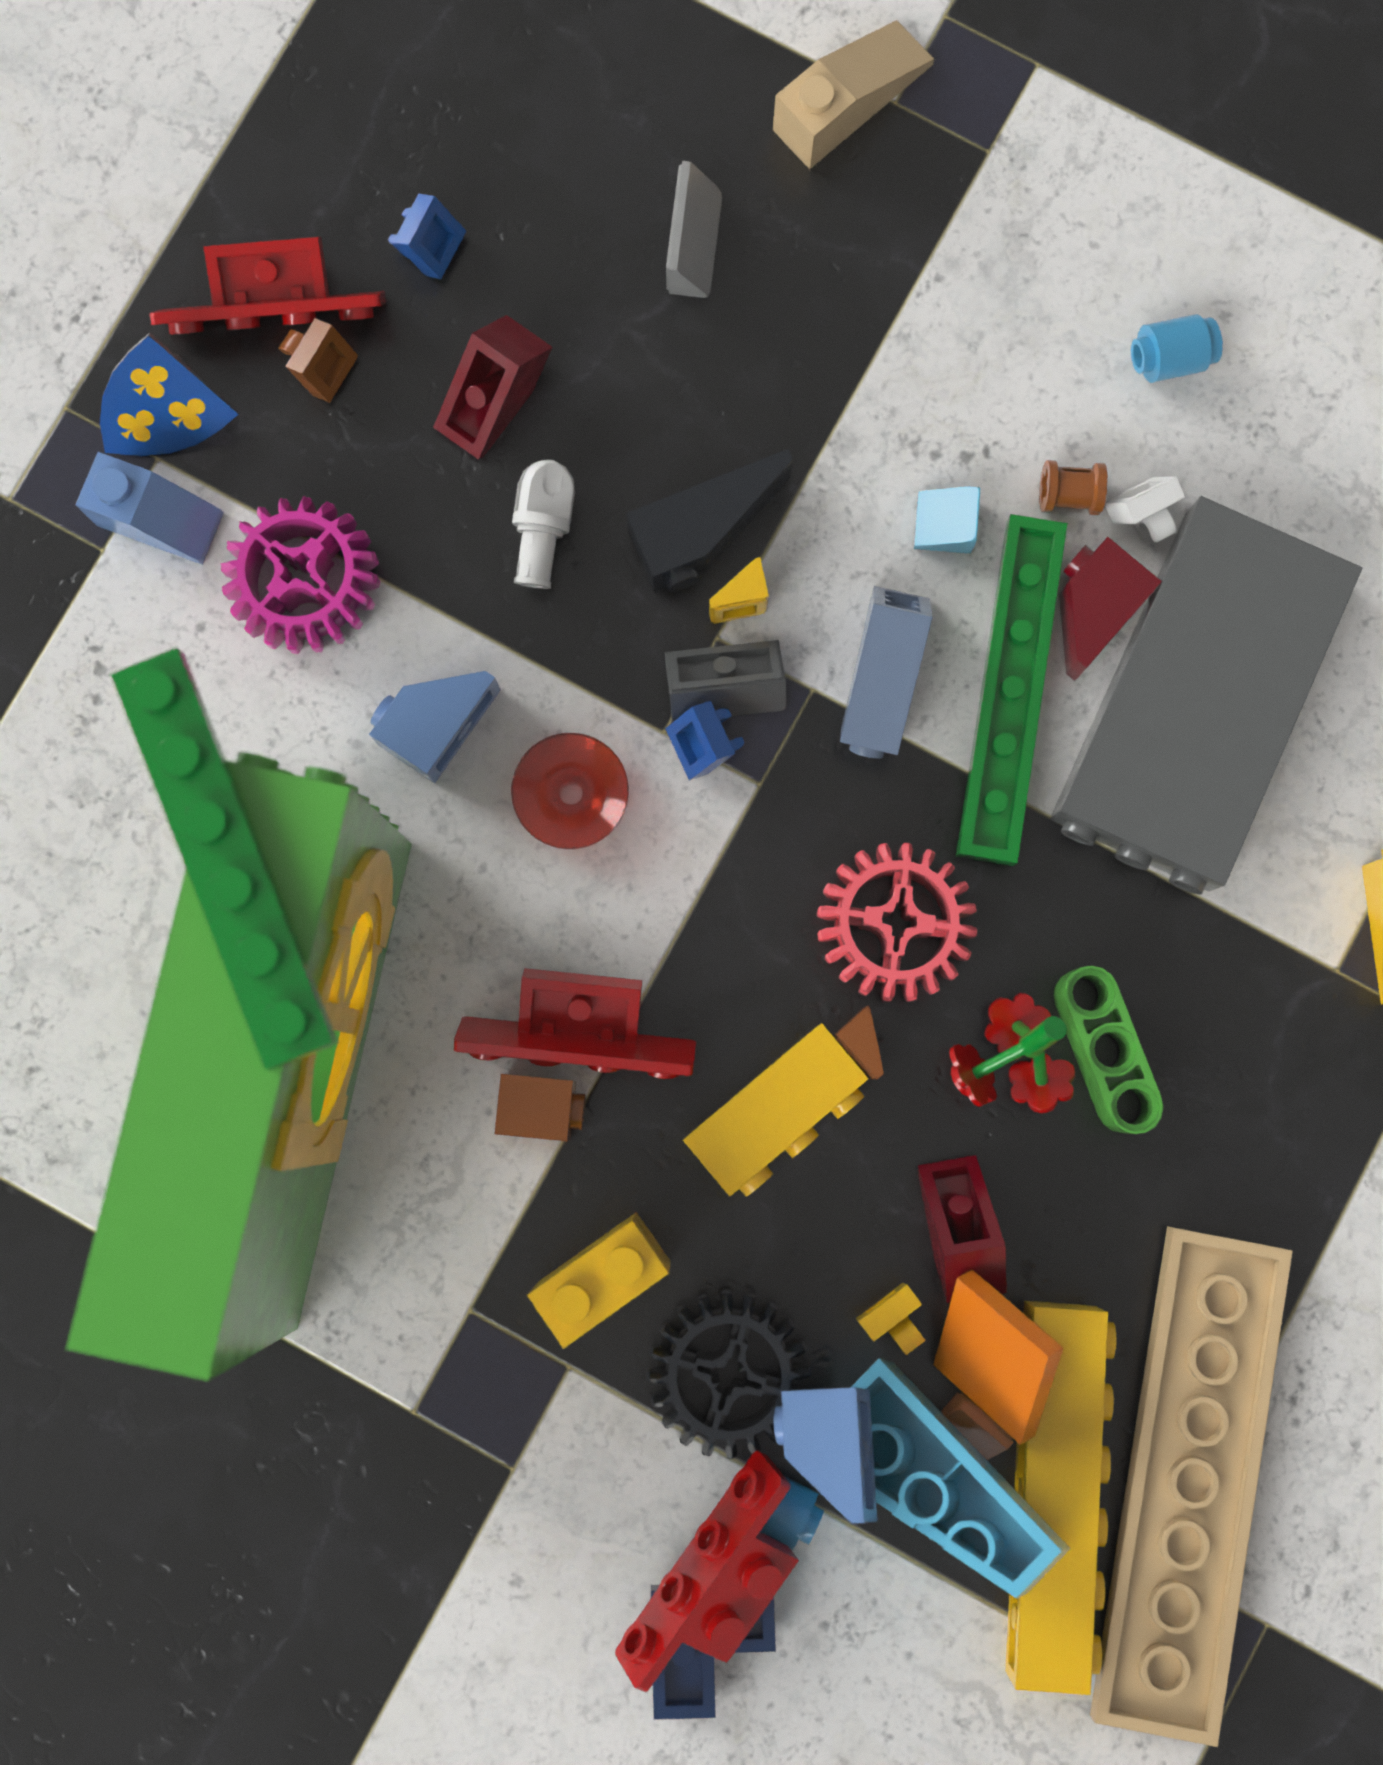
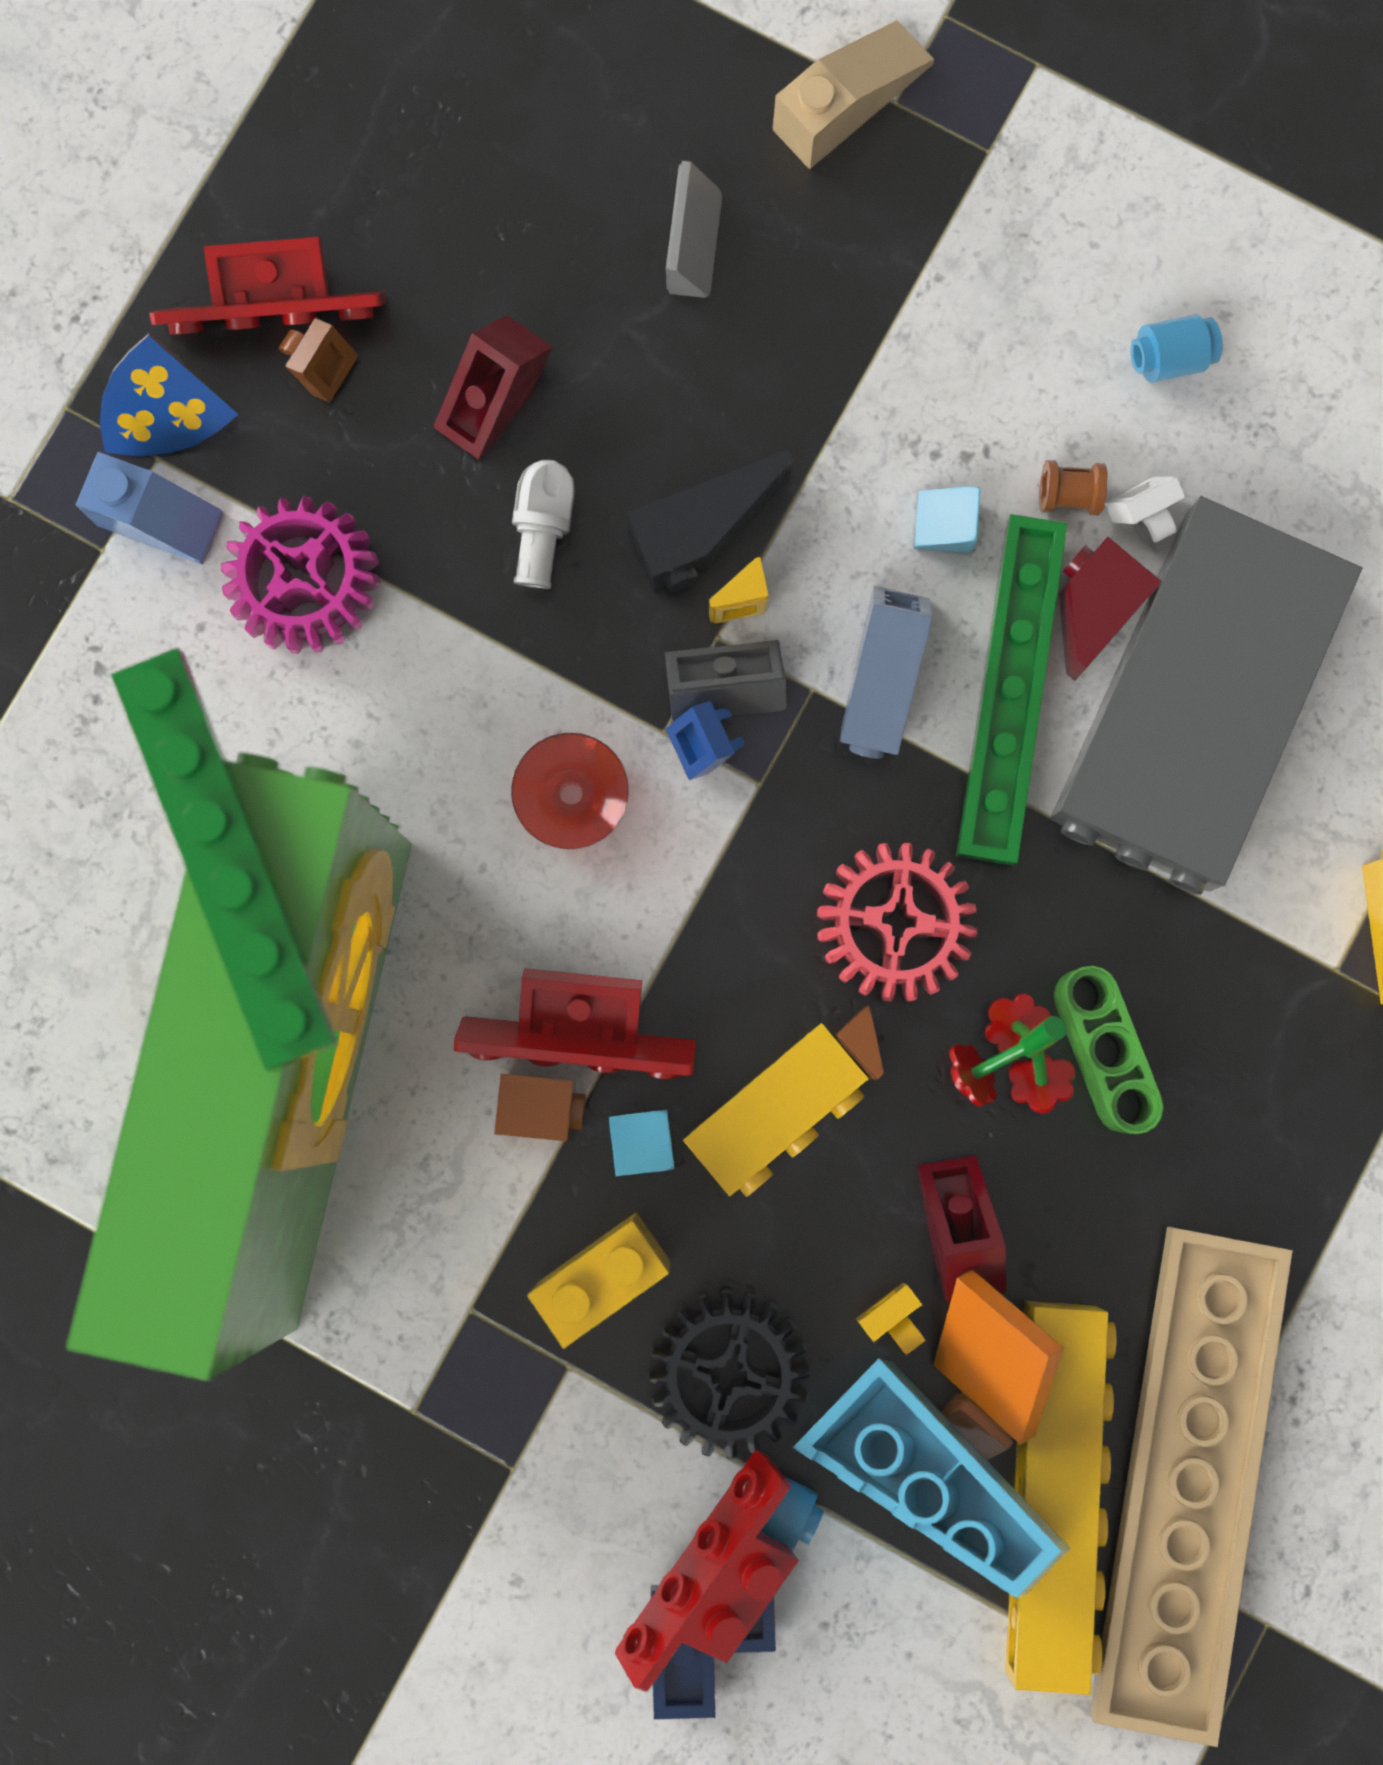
(428, 236): blue tile -> none
(432, 720): medium blue slope -> none
(641, 1143): none -> medium azure slope
(832, 1446): medium blue slope -> none

